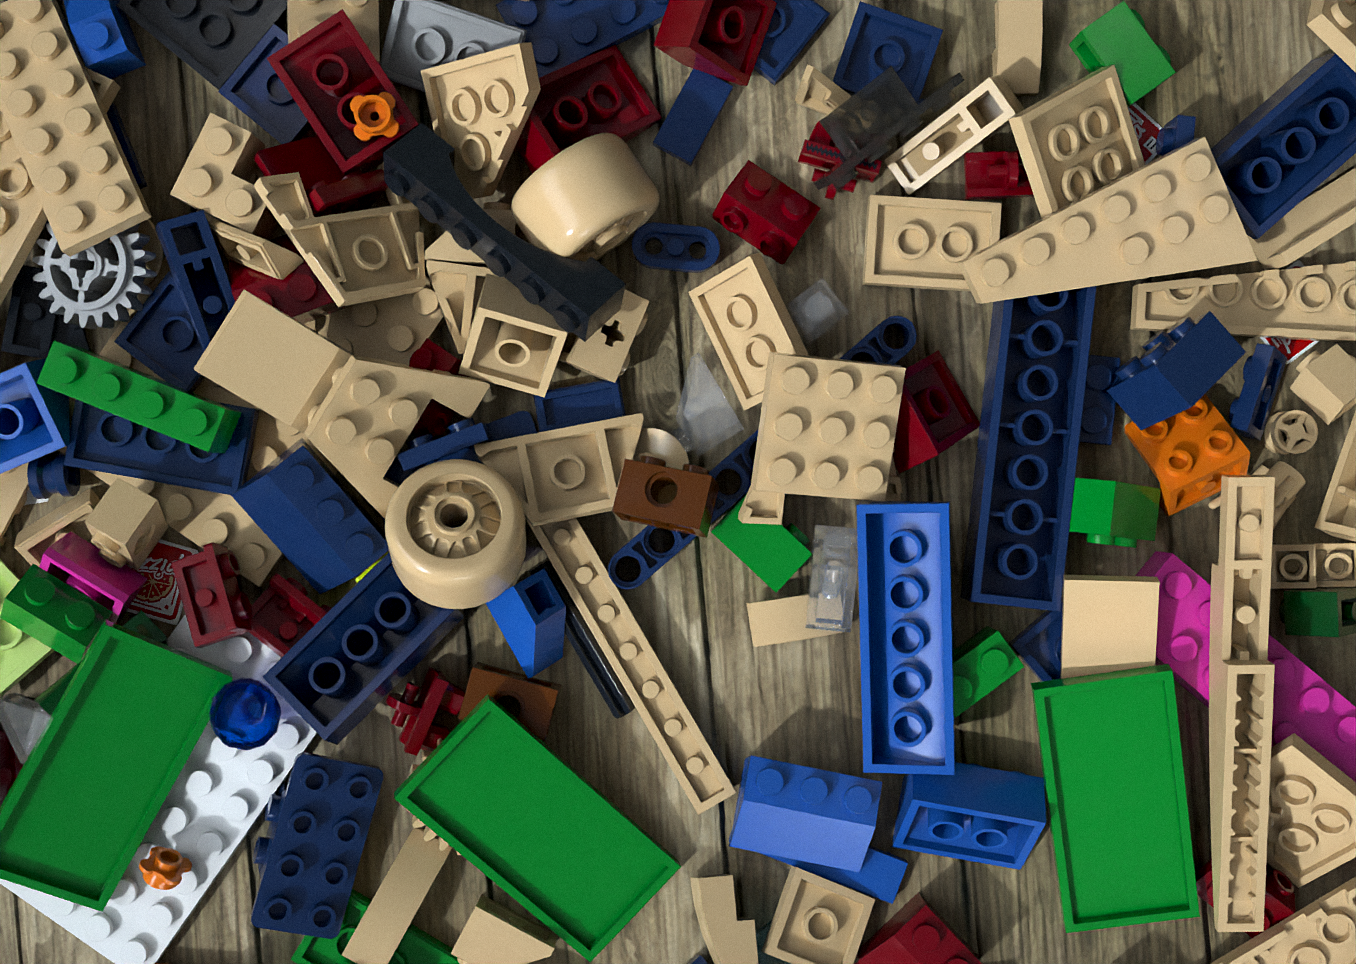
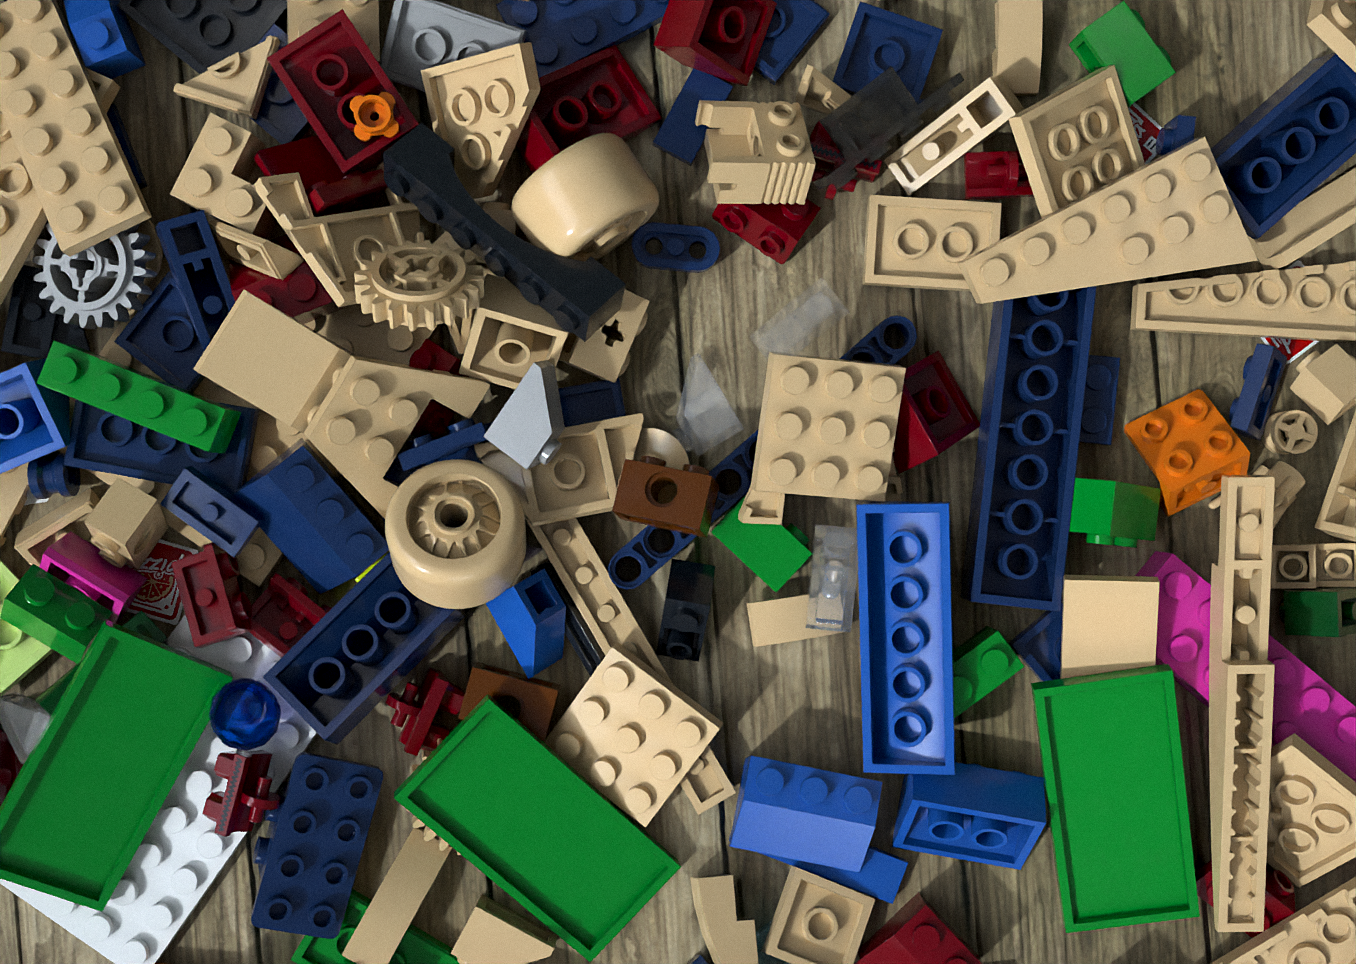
(164, 868): orange plate -> none
(212, 511): none -> dark blue plate
(235, 82): none -> tan tile
(245, 792): none -> dark red hips
(419, 285): none -> tan gear
(530, 419): none -> light grey slope
(632, 734): none -> tan plate
(685, 610): none -> black slope
(746, 323): tan plate -> none
(757, 151): none -> tan piece
(1175, 369): dark blue brick -> none

